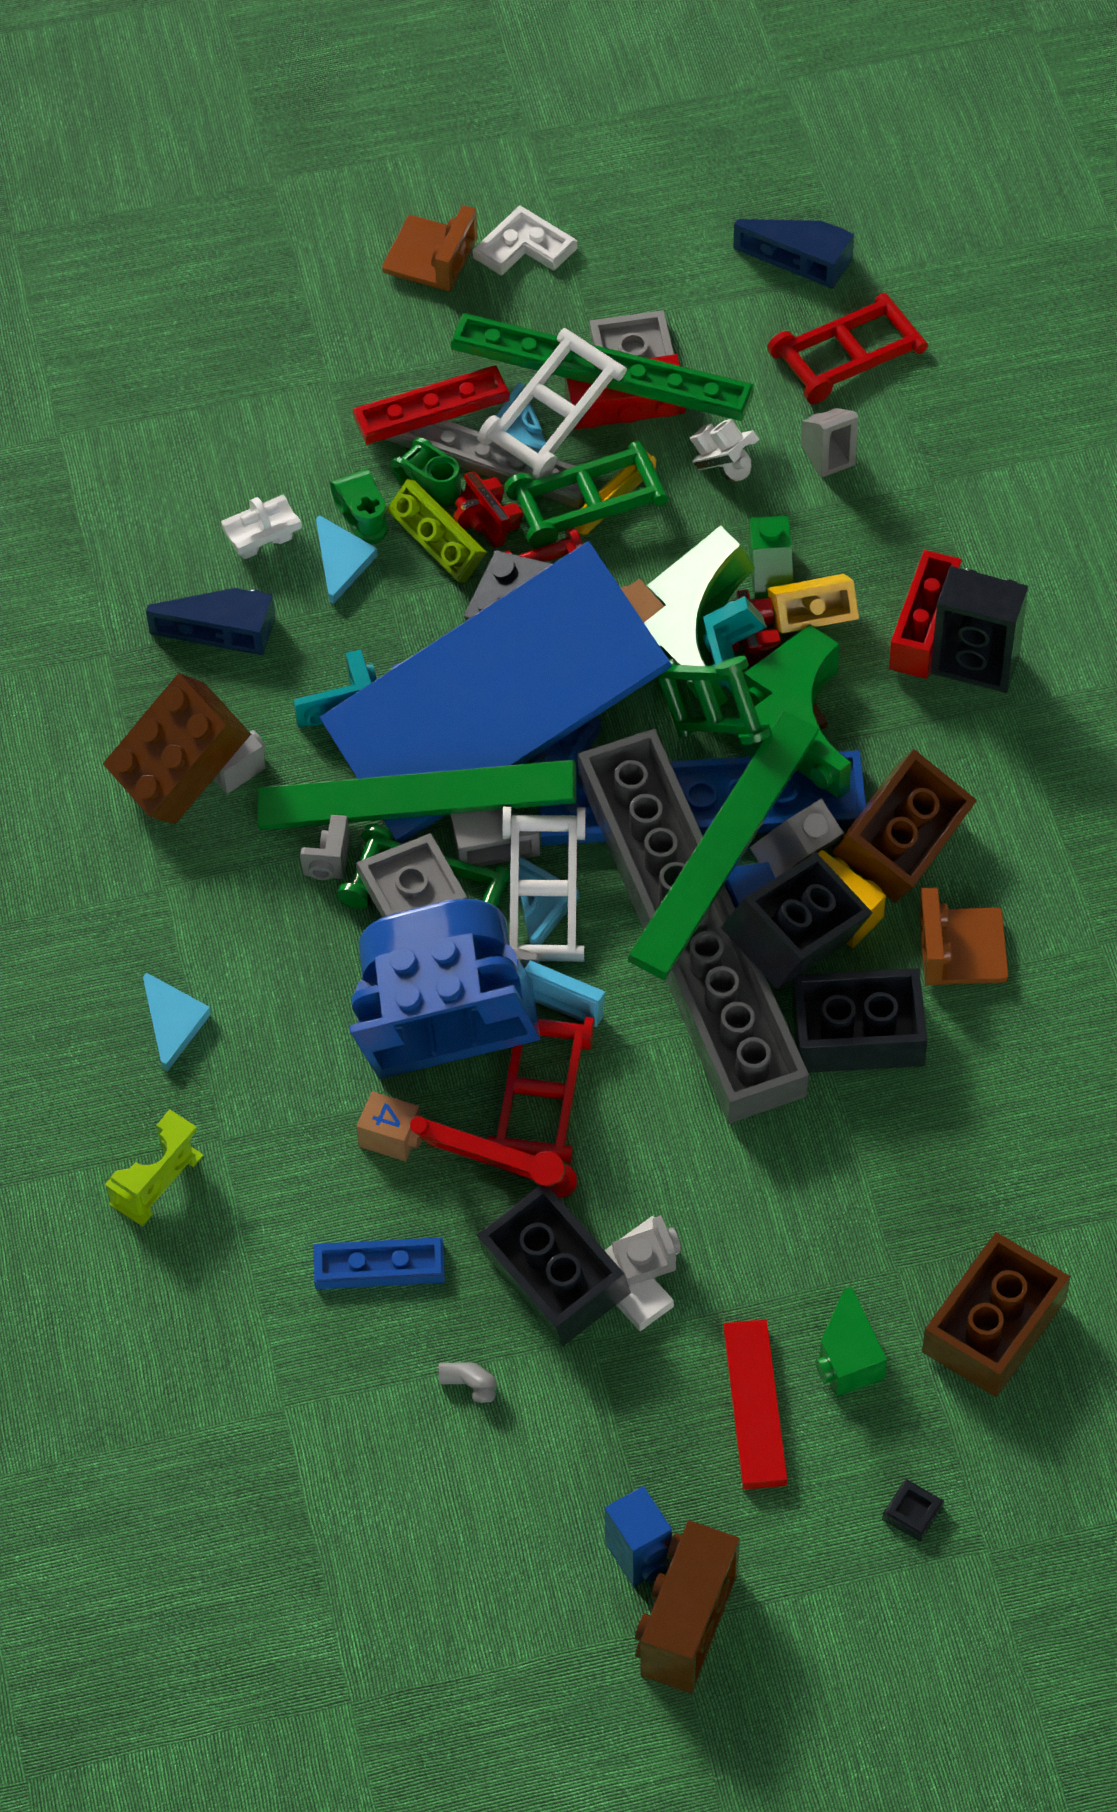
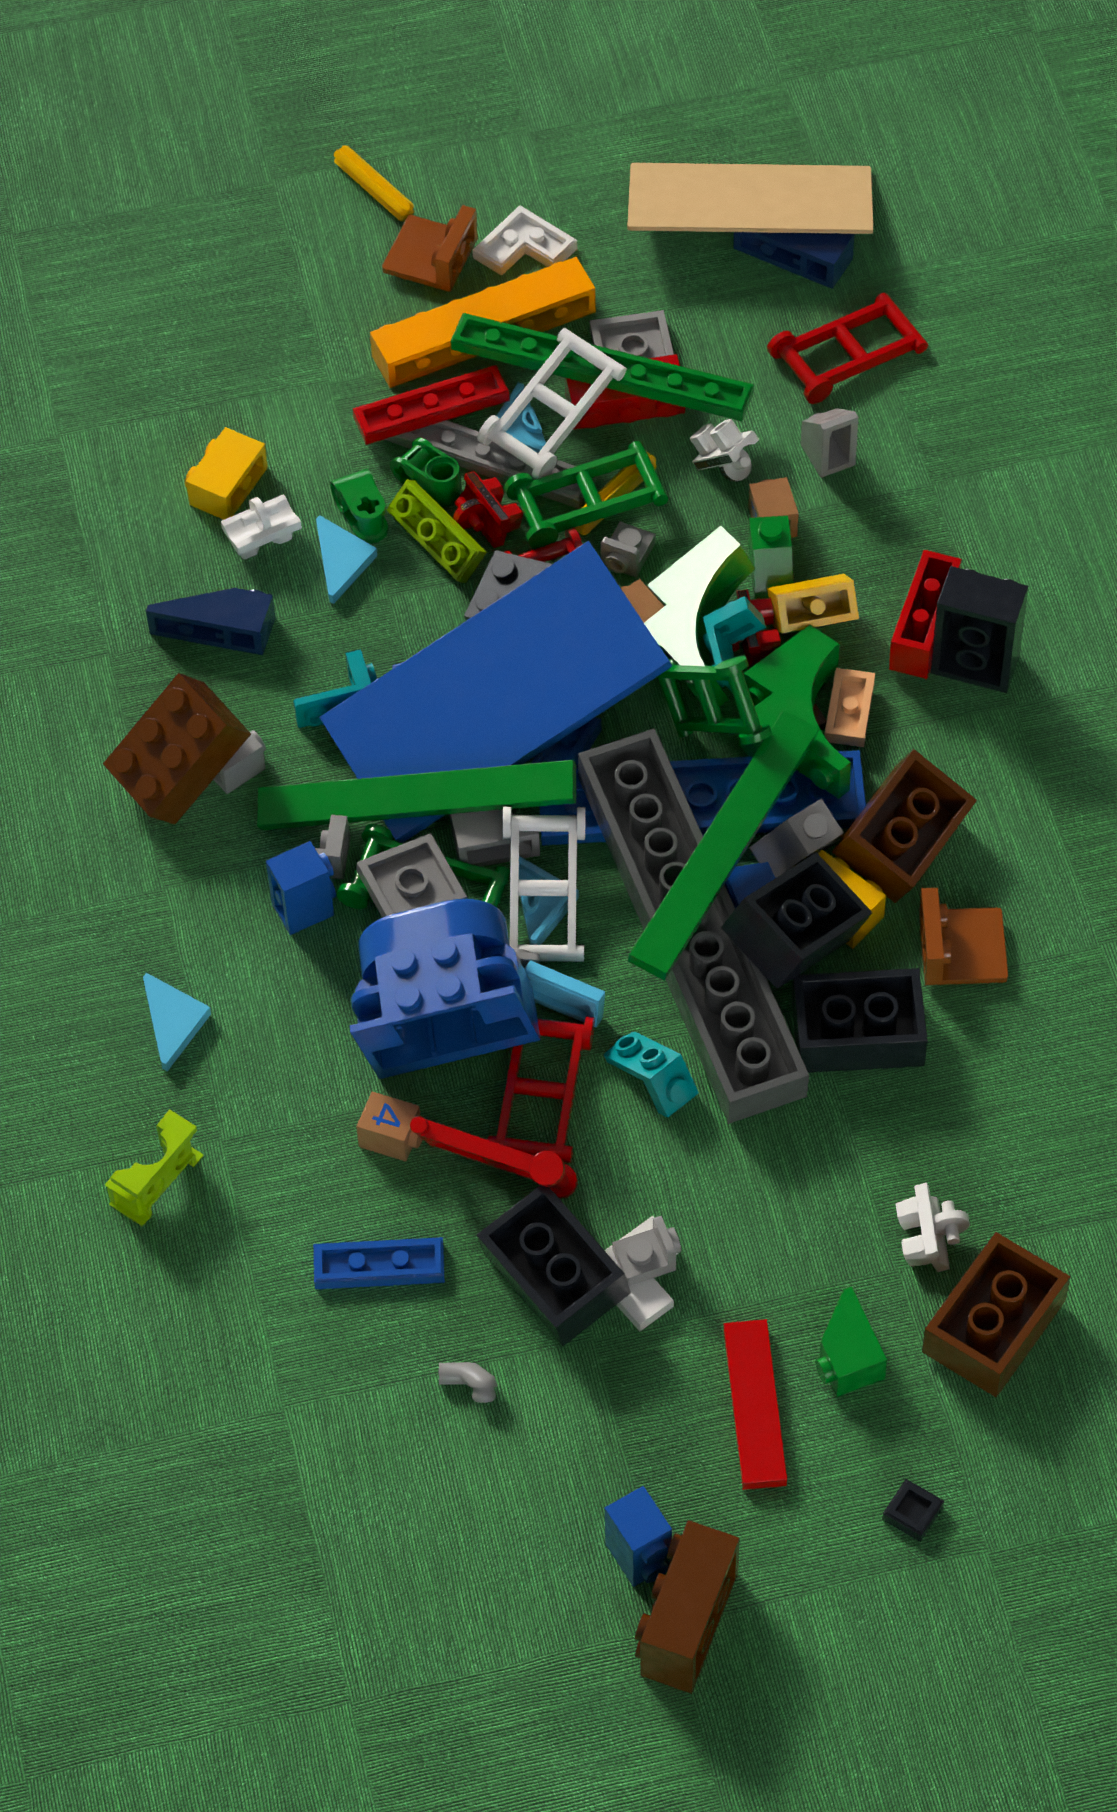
(226, 473): none -> yellow brick
(301, 887): none -> blue brick
(373, 183): none -> yellow axle
(530, 301): none -> light orange brick
(627, 549): none -> light grey bracket
(659, 1068): none -> teal bracket
(750, 198): none -> tan piece
(773, 499): none -> medium nougat brick
(849, 707): none -> light nougat plate
(925, 1212): none -> white hips

